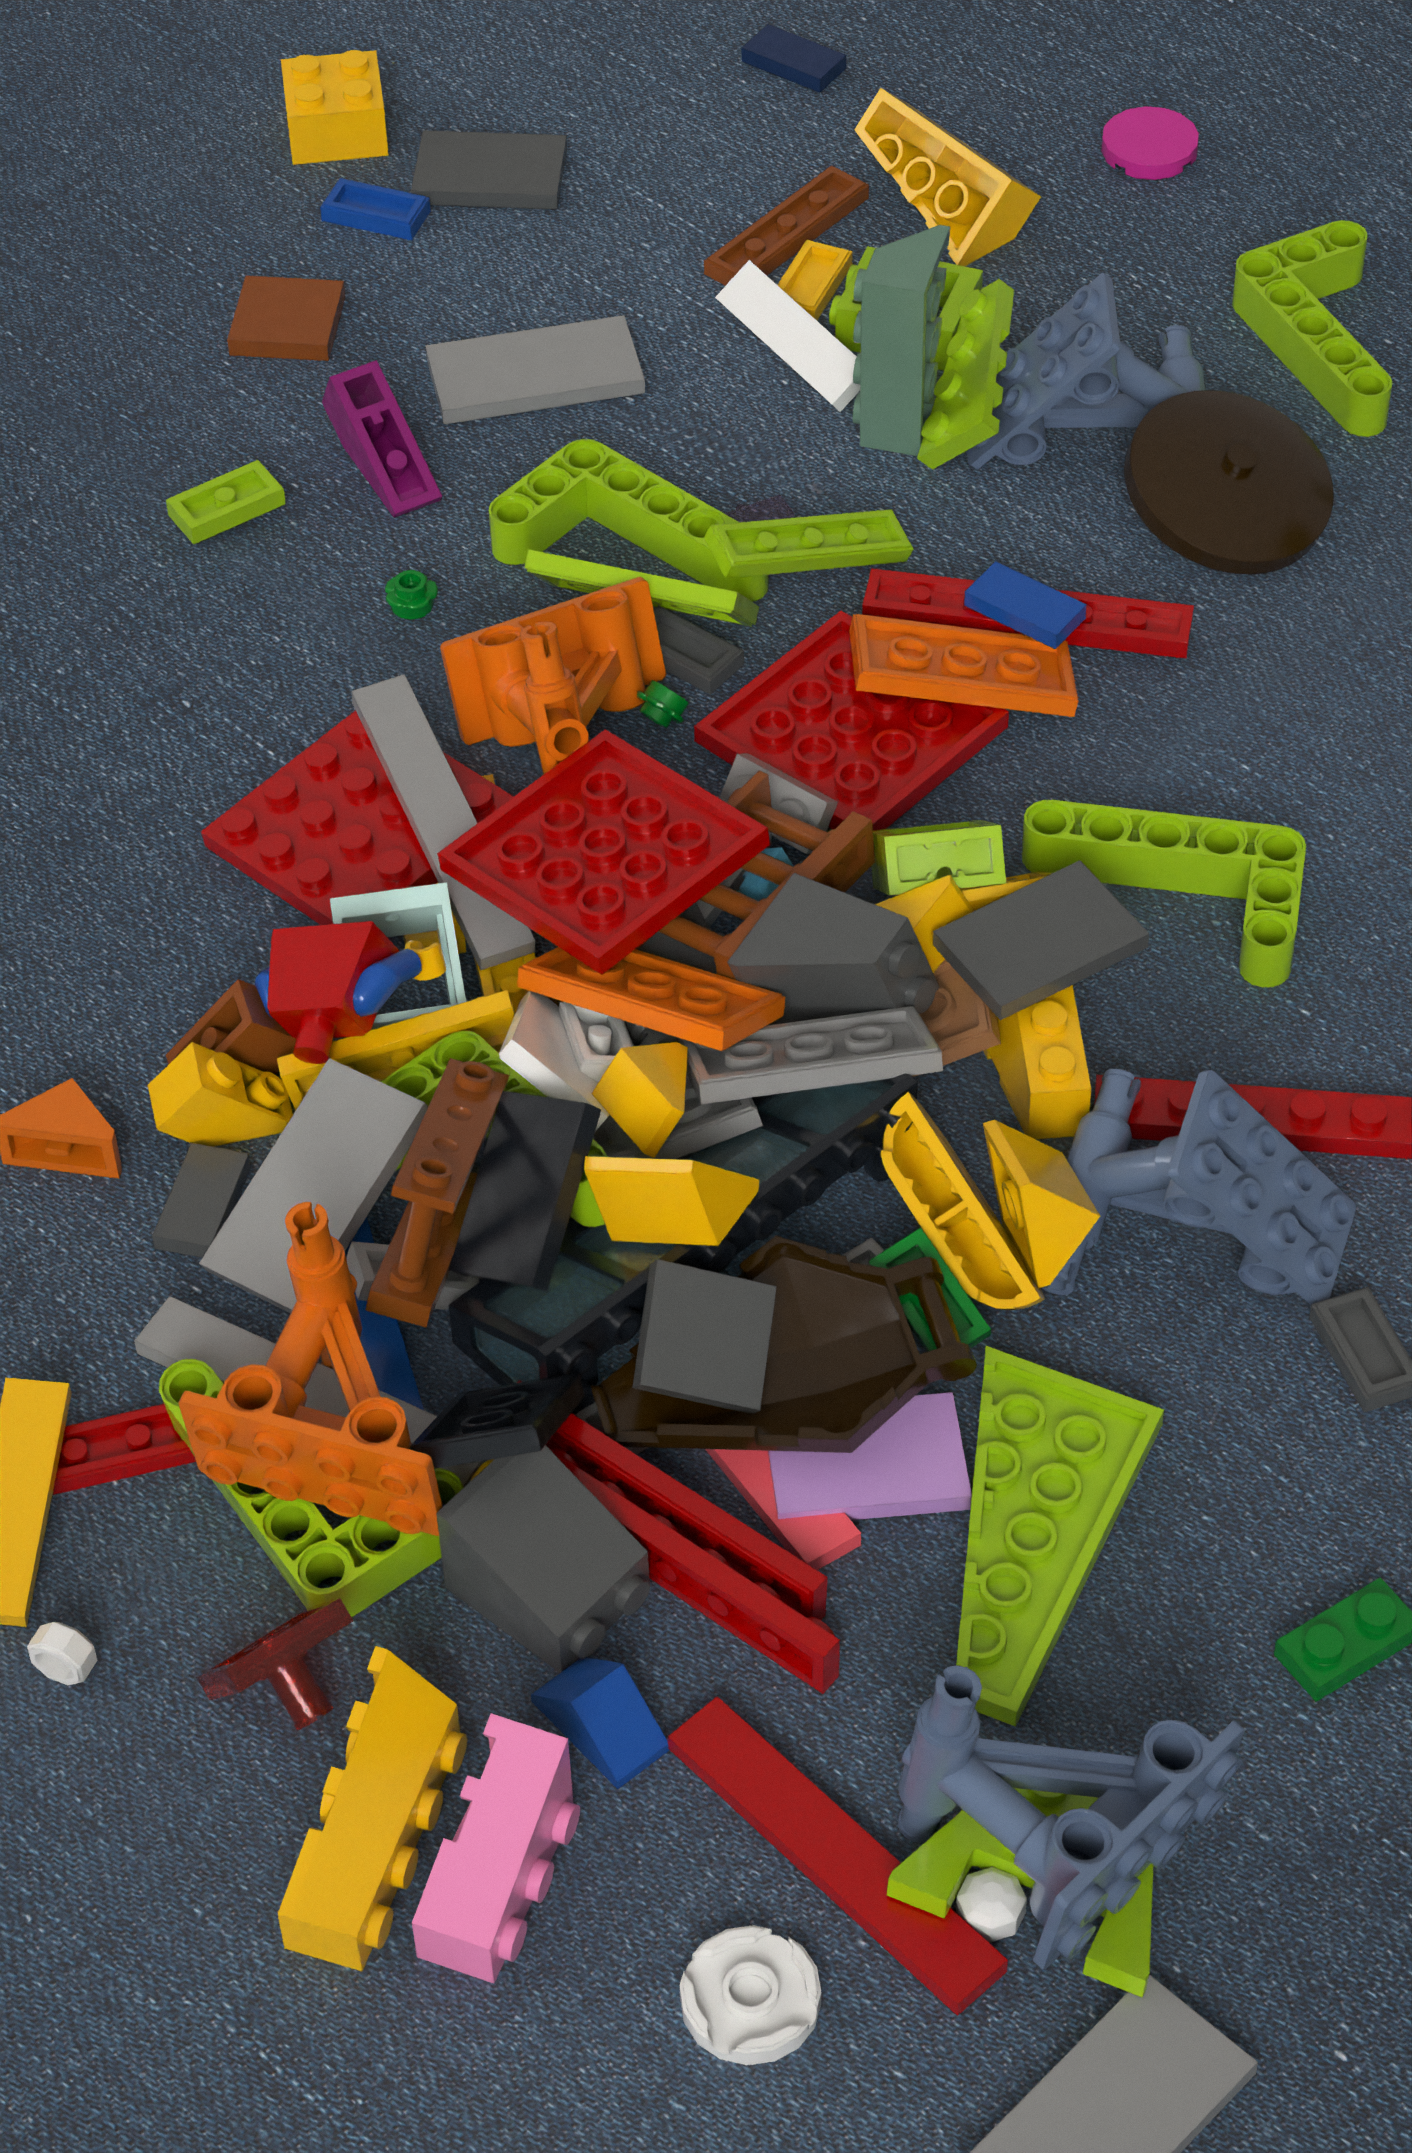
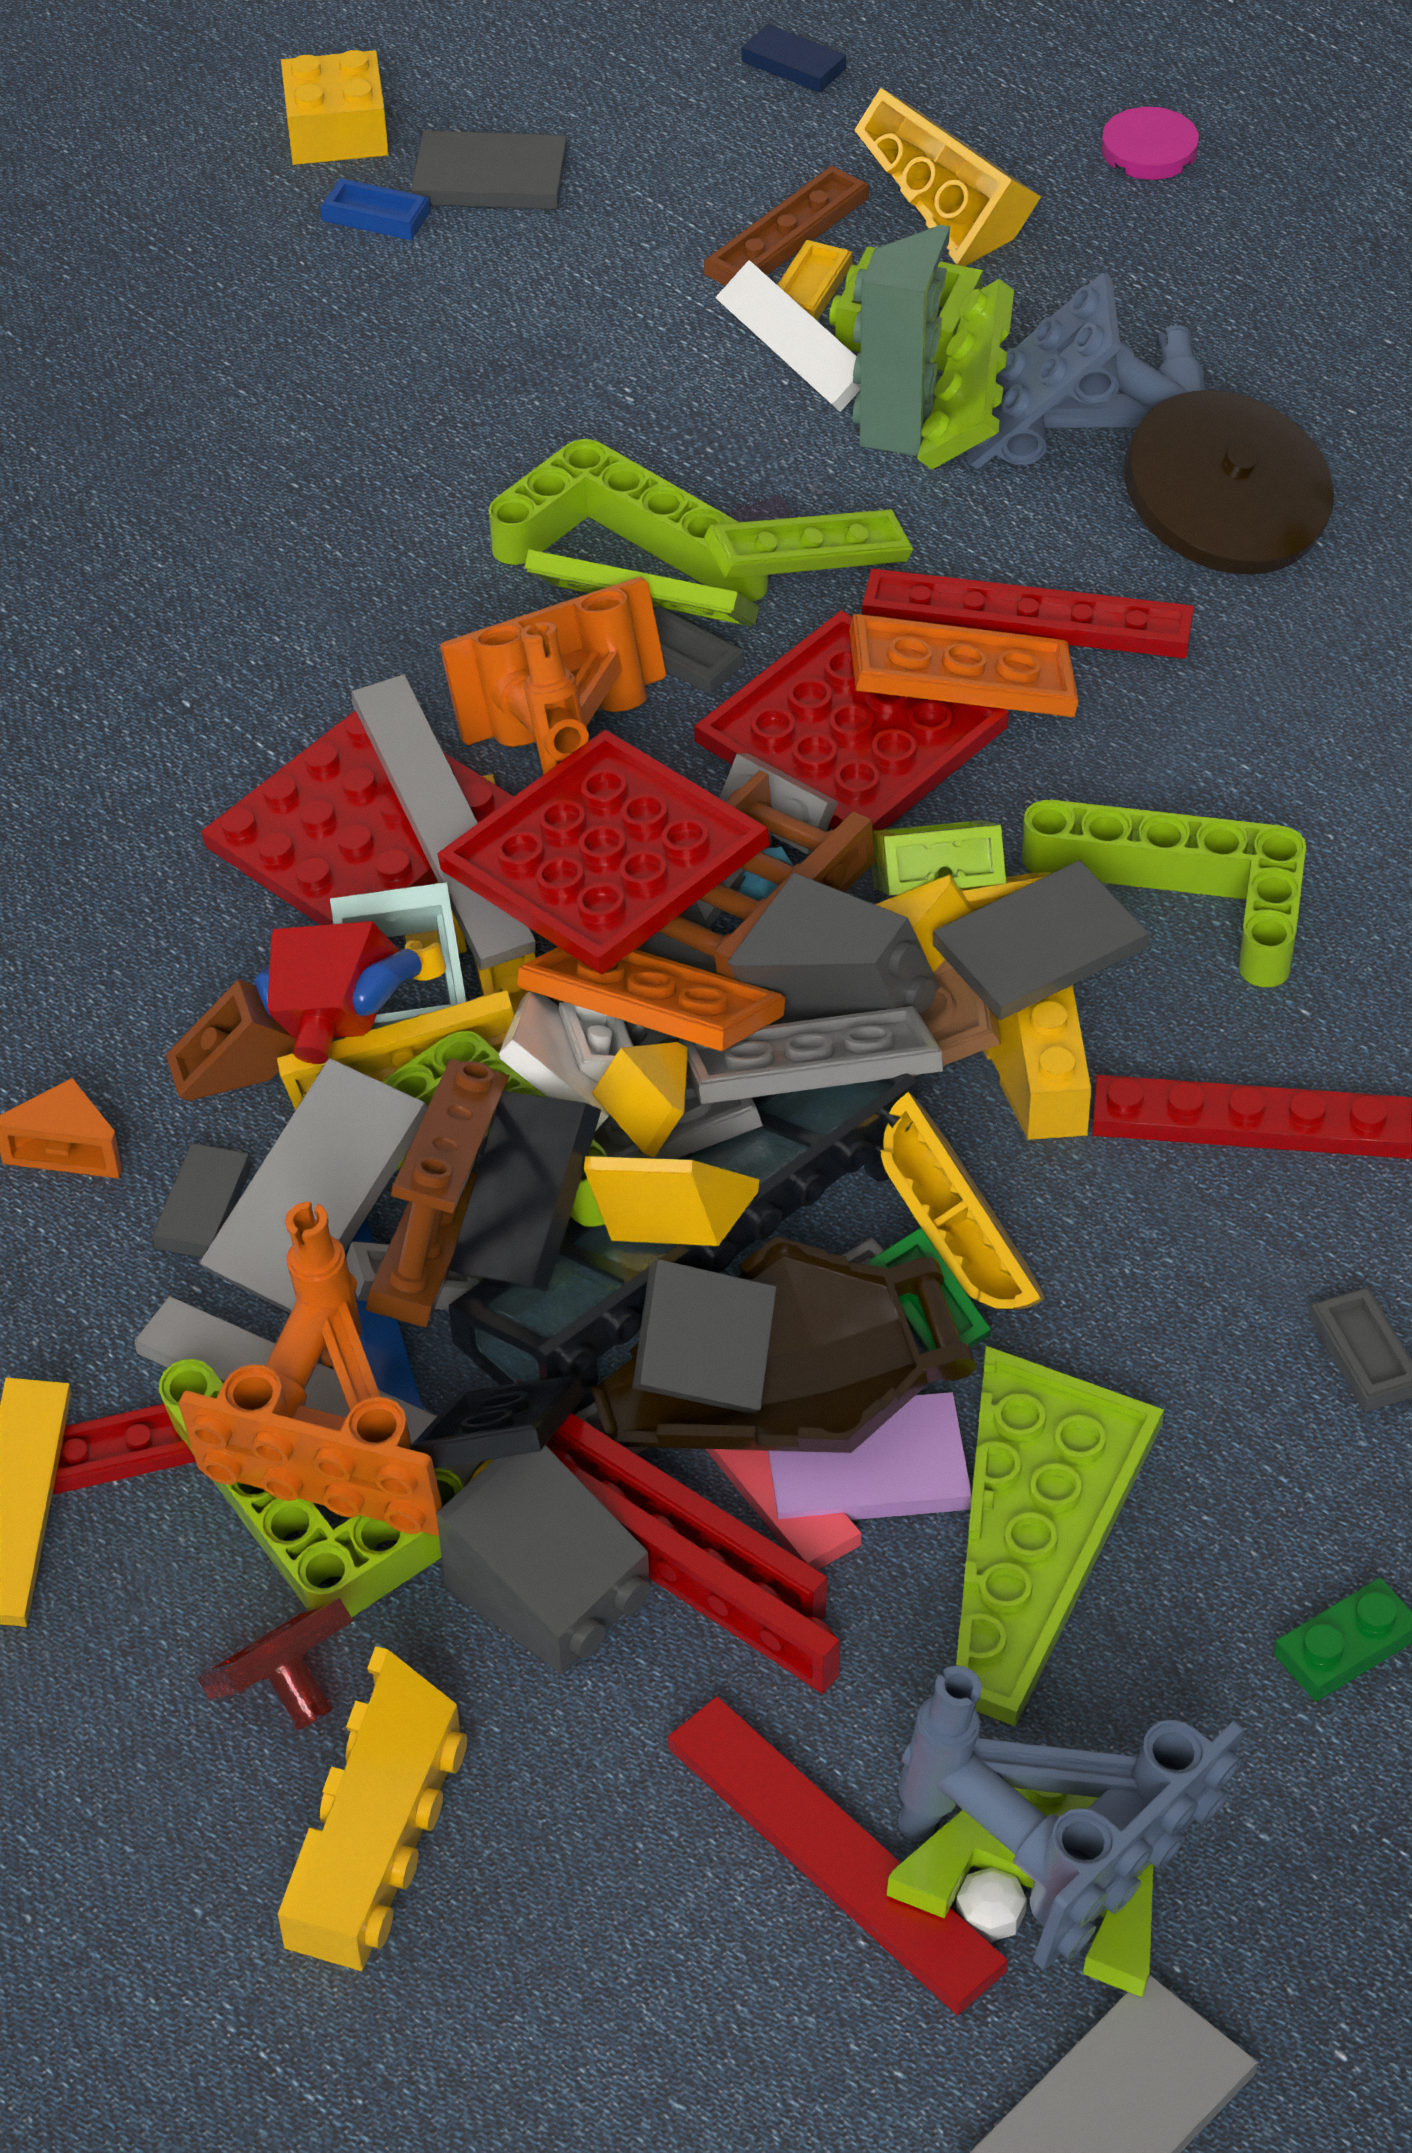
(62, 1653): white tile -> none
(217, 1099): yellow slope -> none
(225, 502): lime plate -> none
(286, 318): dark orange tile -> none
(379, 438): magenta slope -> none
(411, 594): green plate -> none
(499, 1854): bright pink wedge -> none
(534, 369): light grey tile -> none
(603, 1717): blue slope -> none
(662, 704): green plate -> none
(750, 1995): white tile -> none
(1025, 605): blue tile -> none
(1038, 1200): yellow slope -> none
(1218, 1174): sand blue plate -> none
(1279, 301): lime beam -> none

